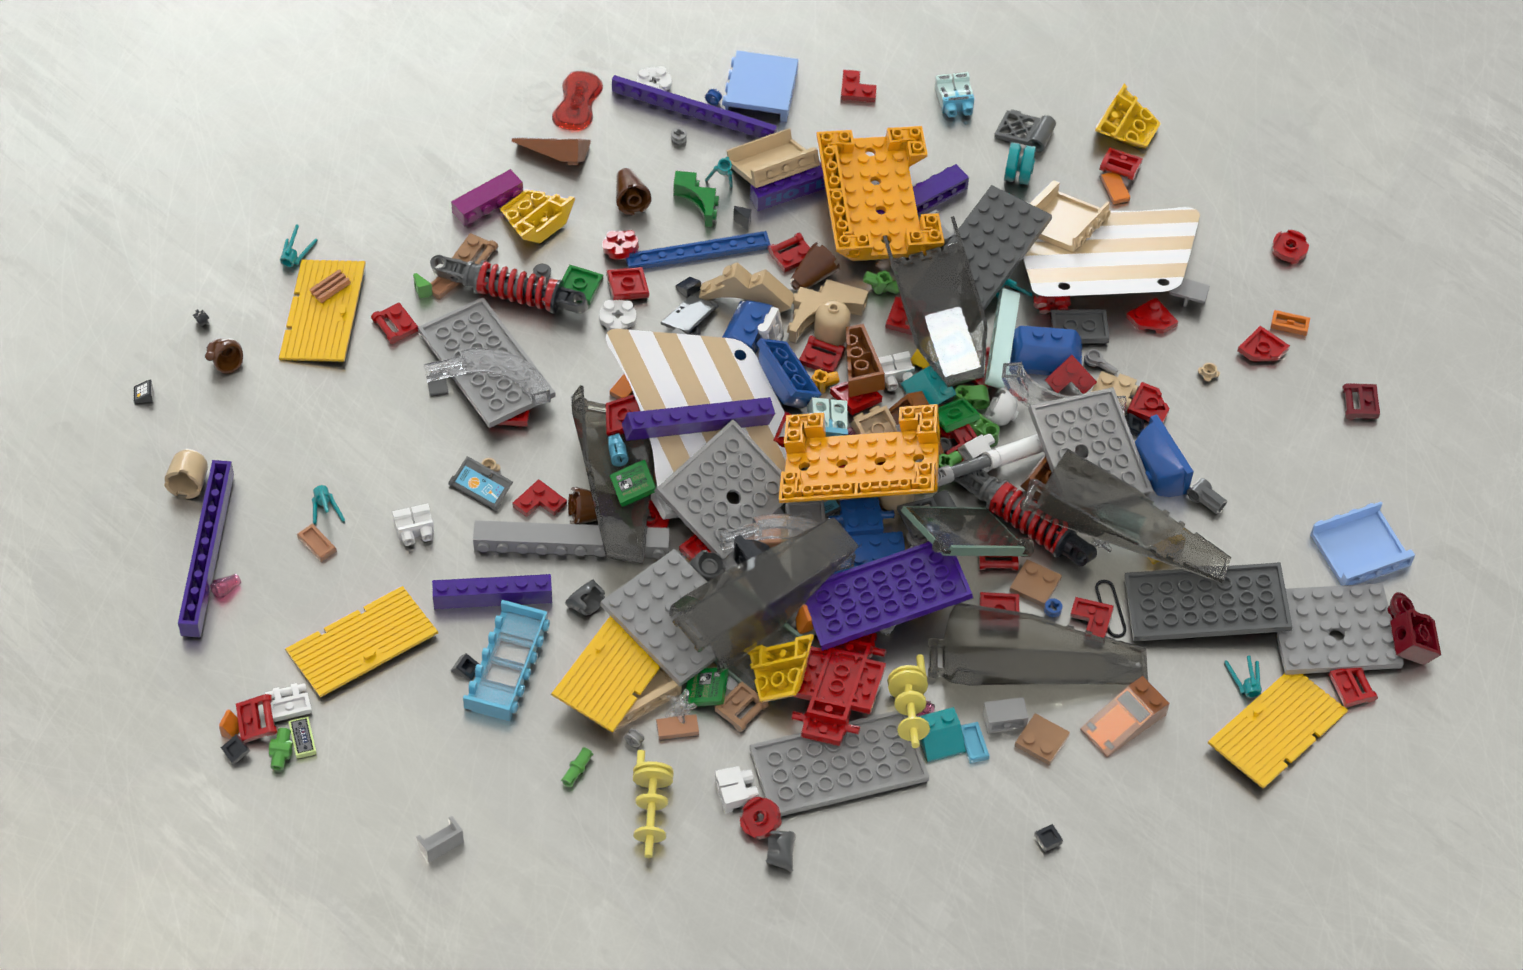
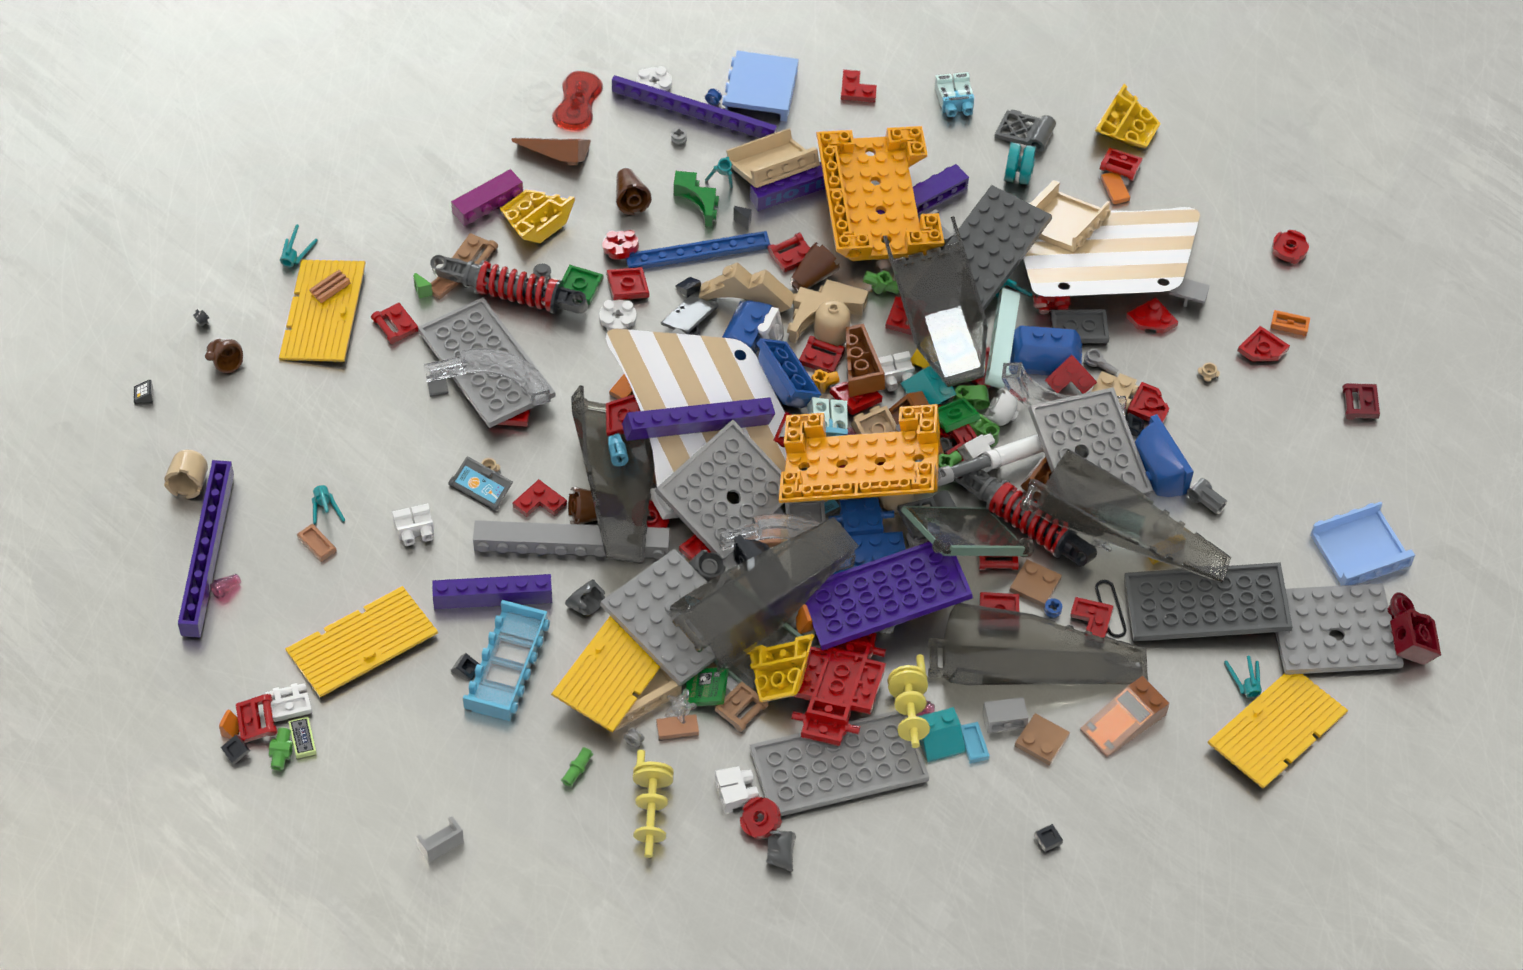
(633, 483): green tile -> none
(1348, 688): red plate -> none

